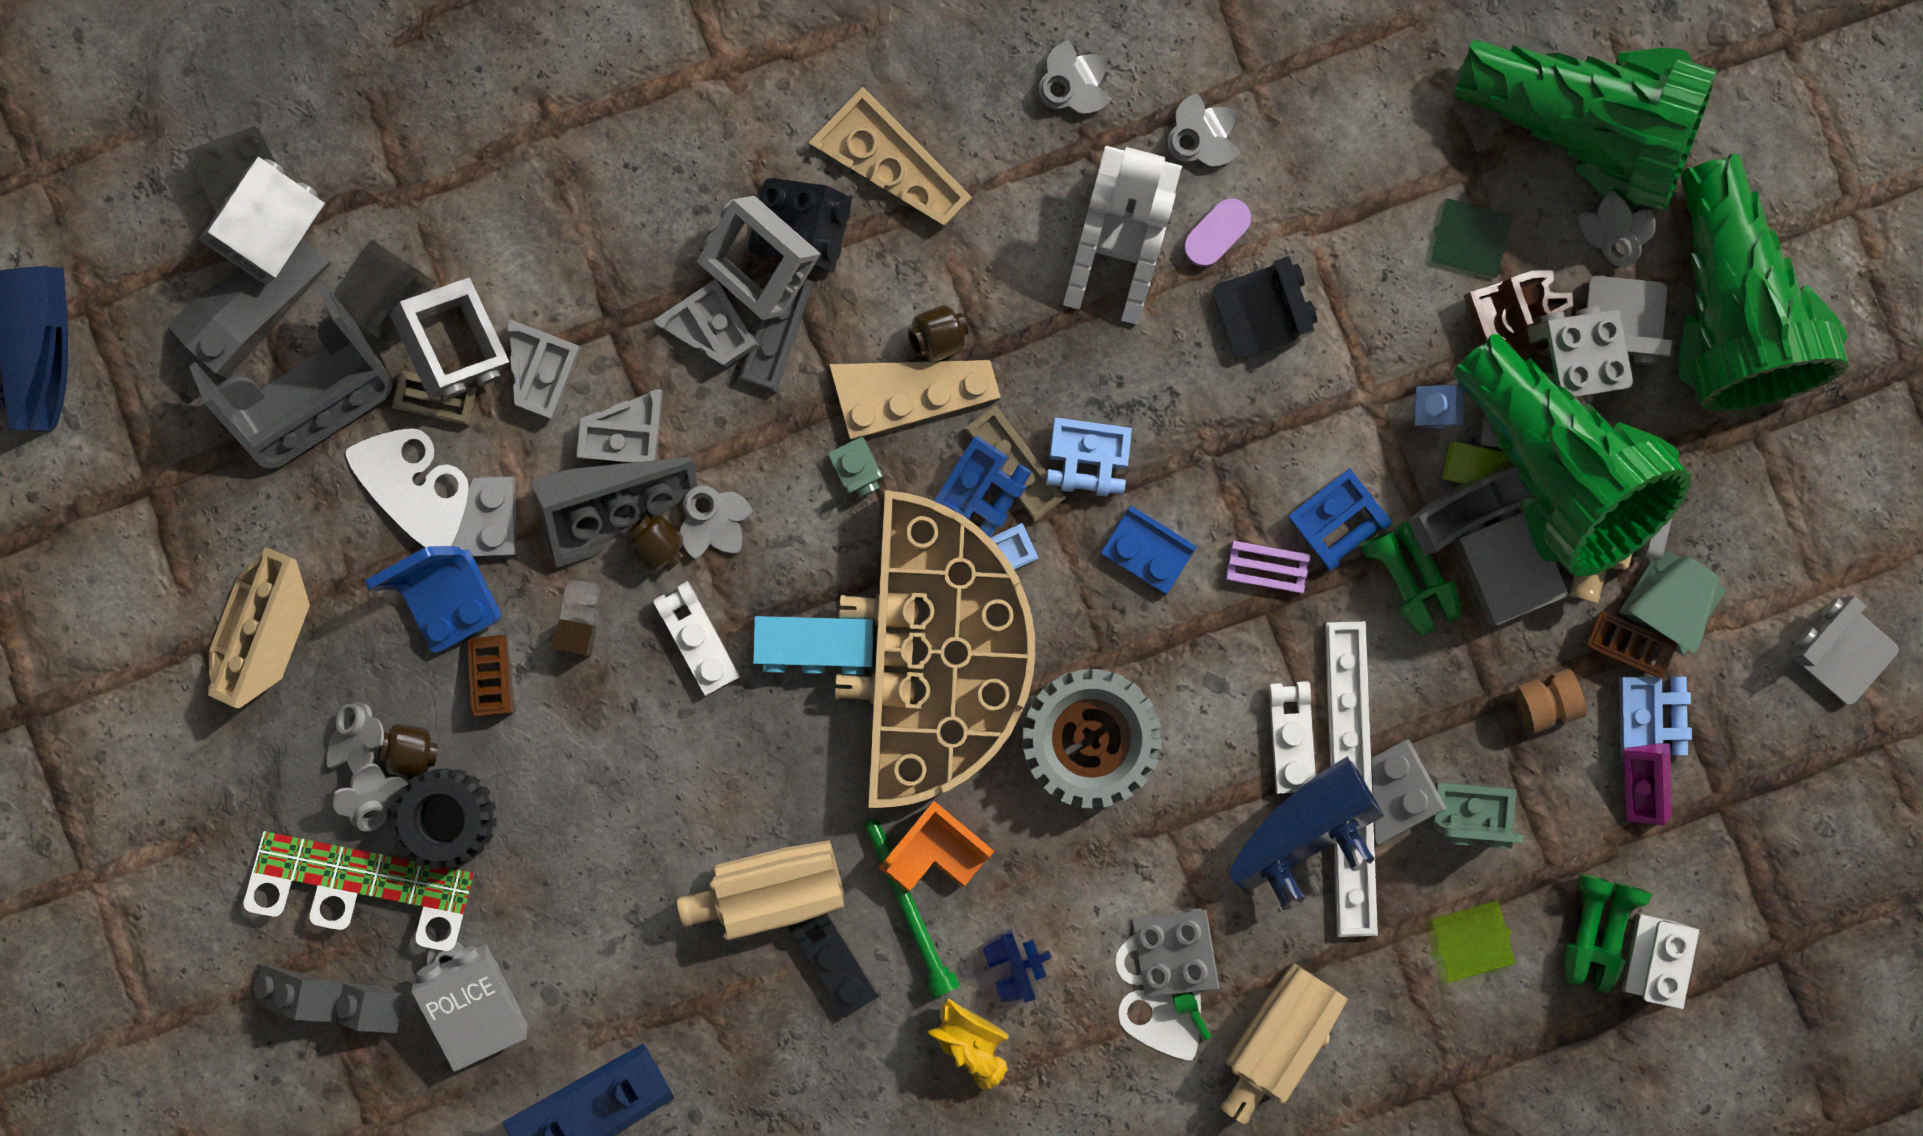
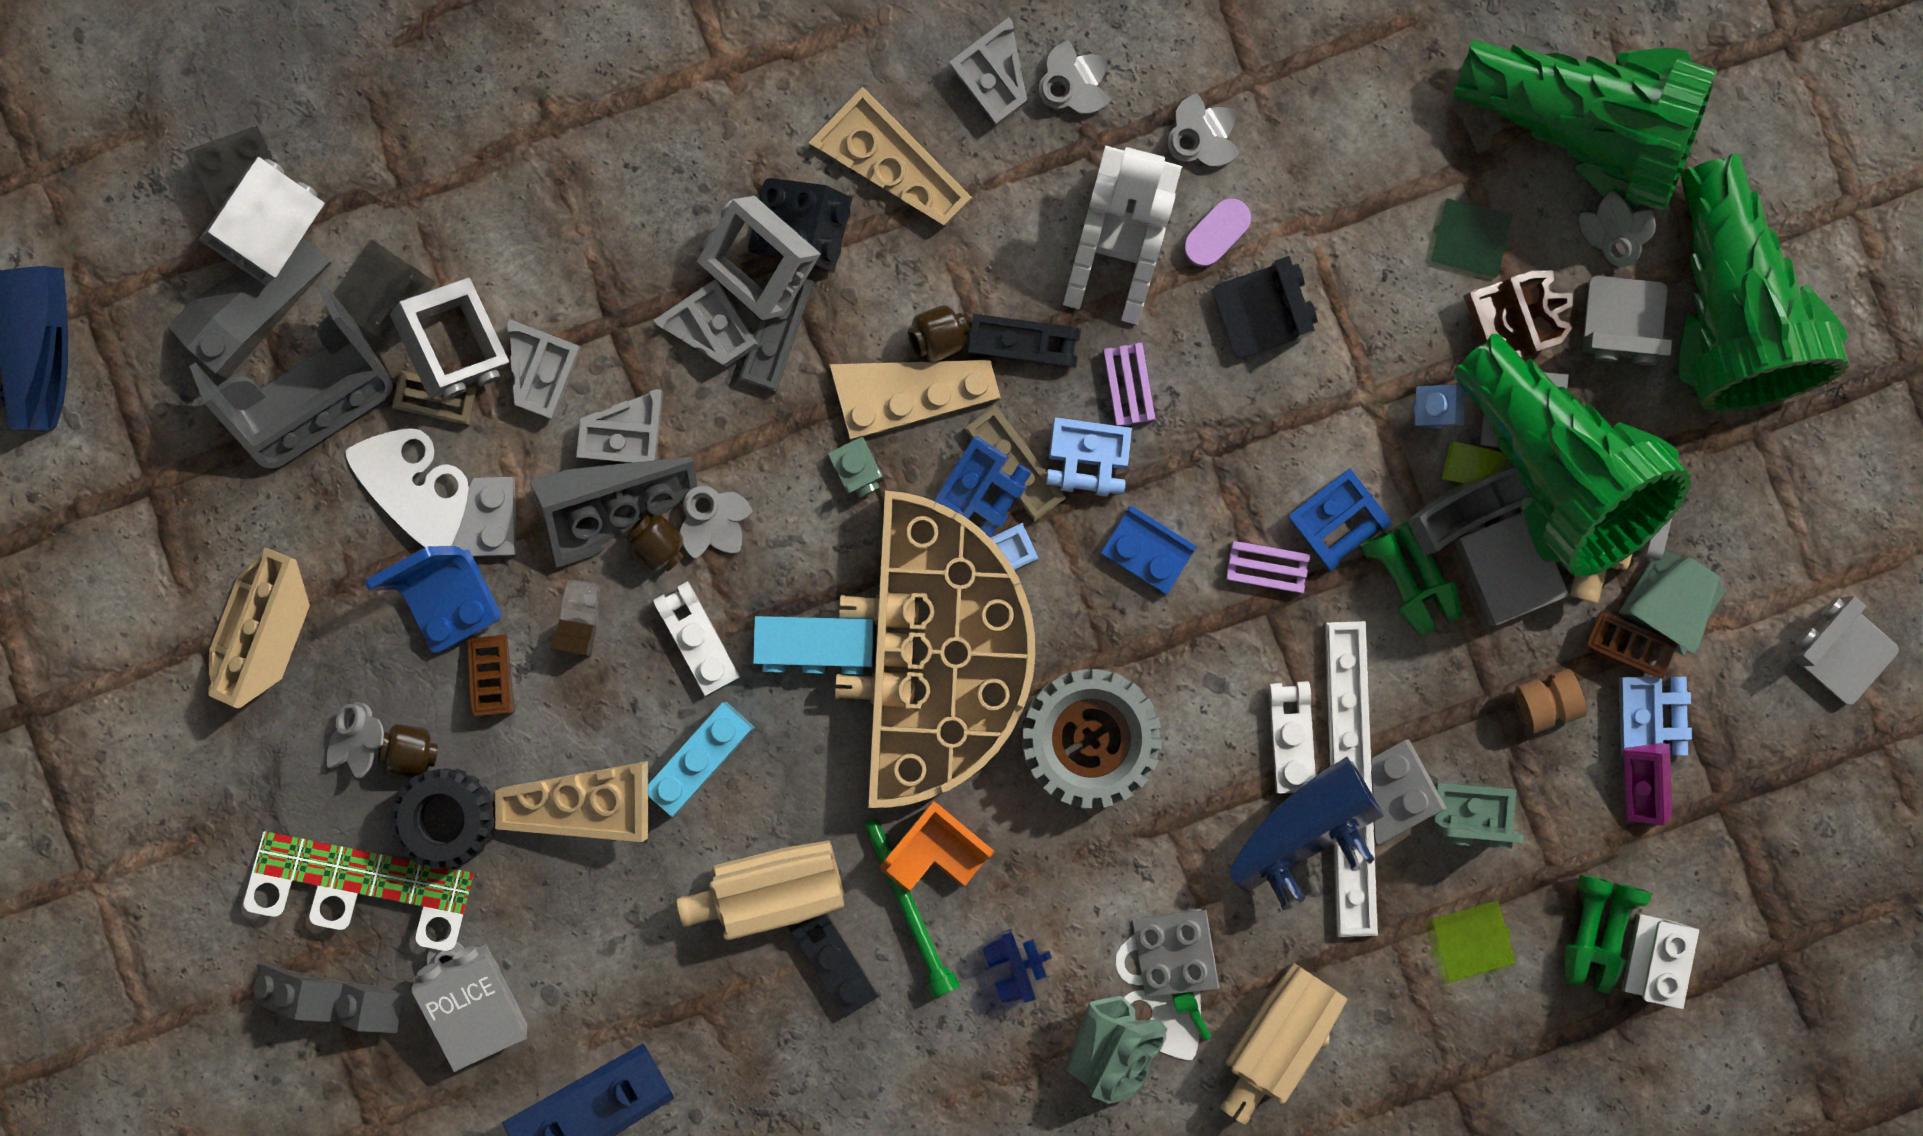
(368, 797): light grey plate -> none
(587, 804): none -> tan wing
(699, 759): none -> medium azure brick
(971, 1043): yellow piece -> none
(993, 72): none -> light grey wing
(1023, 340): none -> black plate
(1114, 1049): none -> sand green piece
(1123, 352): none -> lavender tile
(1586, 350): light grey bracket -> none

